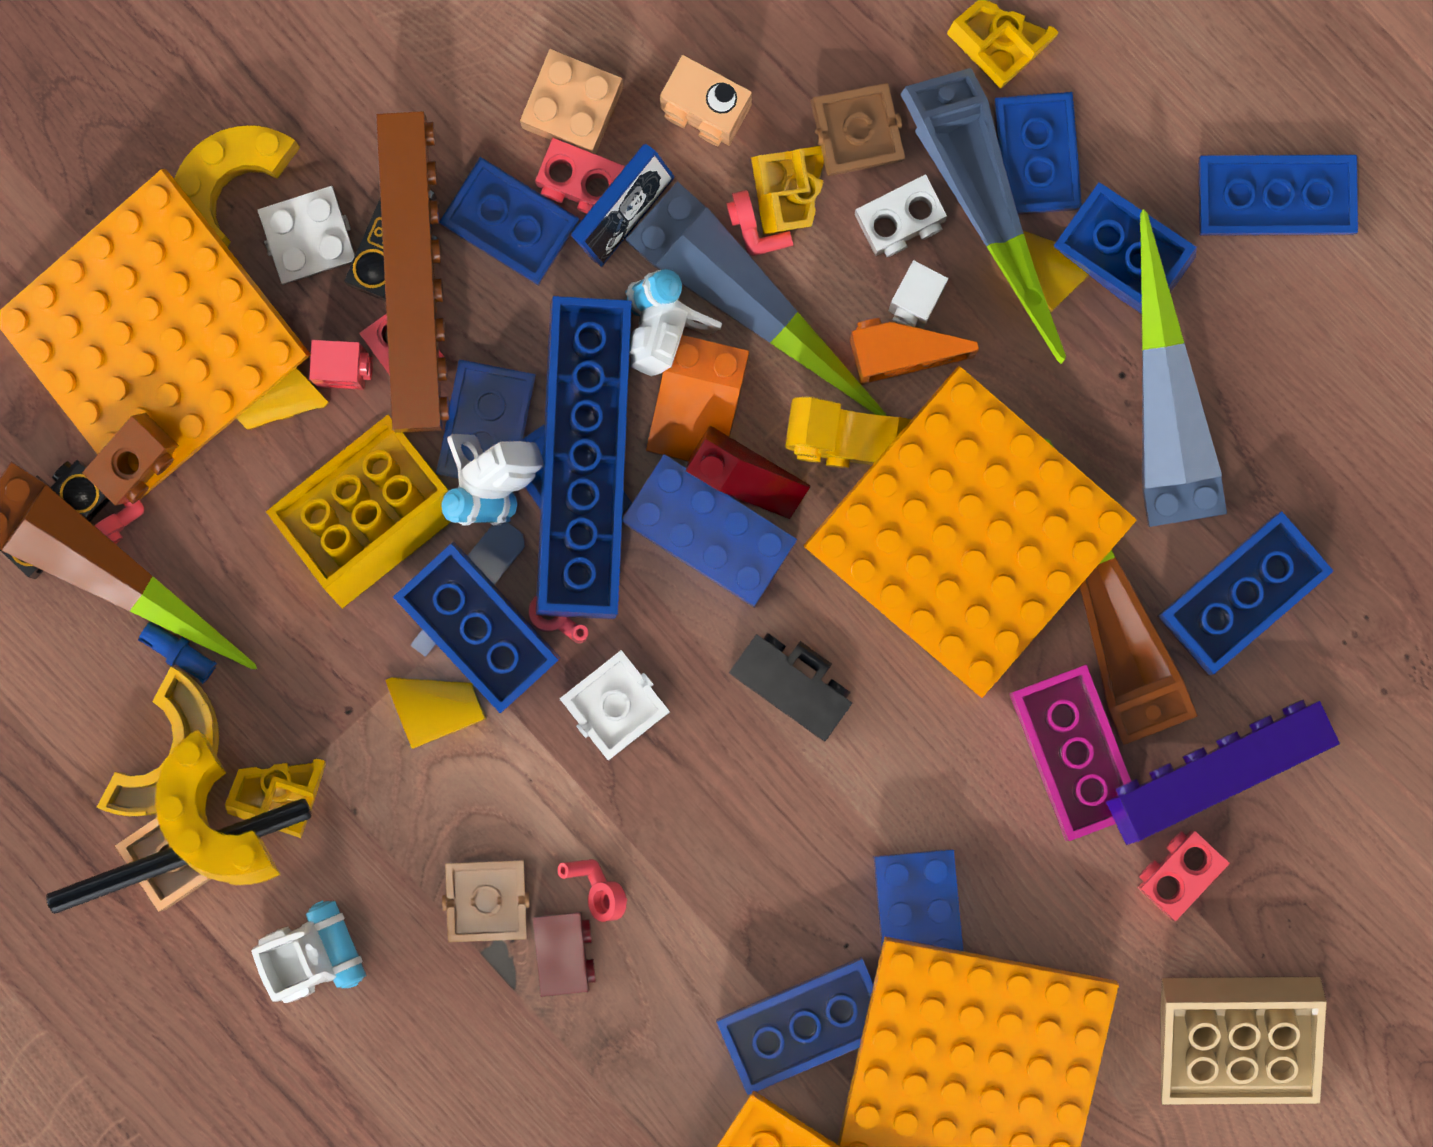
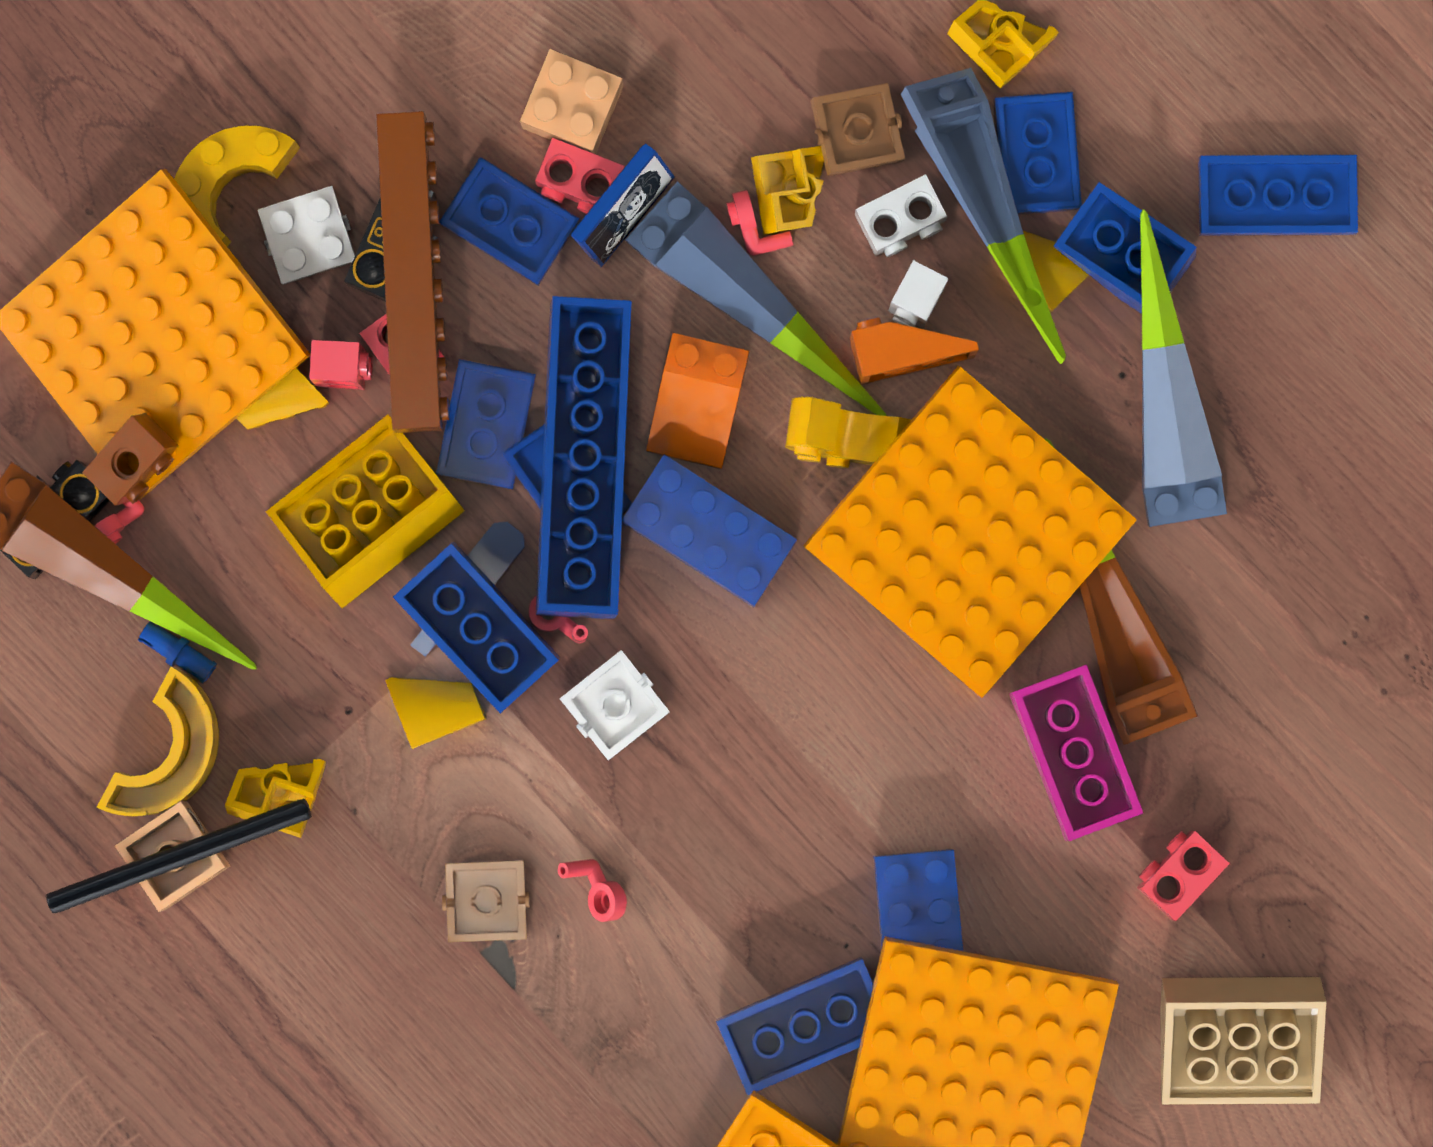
(183, 822): yellow brick -> none
(313, 954): white piece -> none
(489, 480): white piece -> none
(562, 954): brick -> none
(661, 321): white piece -> none
(705, 102): light nougat brick -> none
(745, 474): dark red slope -> none
(803, 699): black piece -> none
(1221, 772): dark purple brick -> none
(1245, 593): blue brick -> none

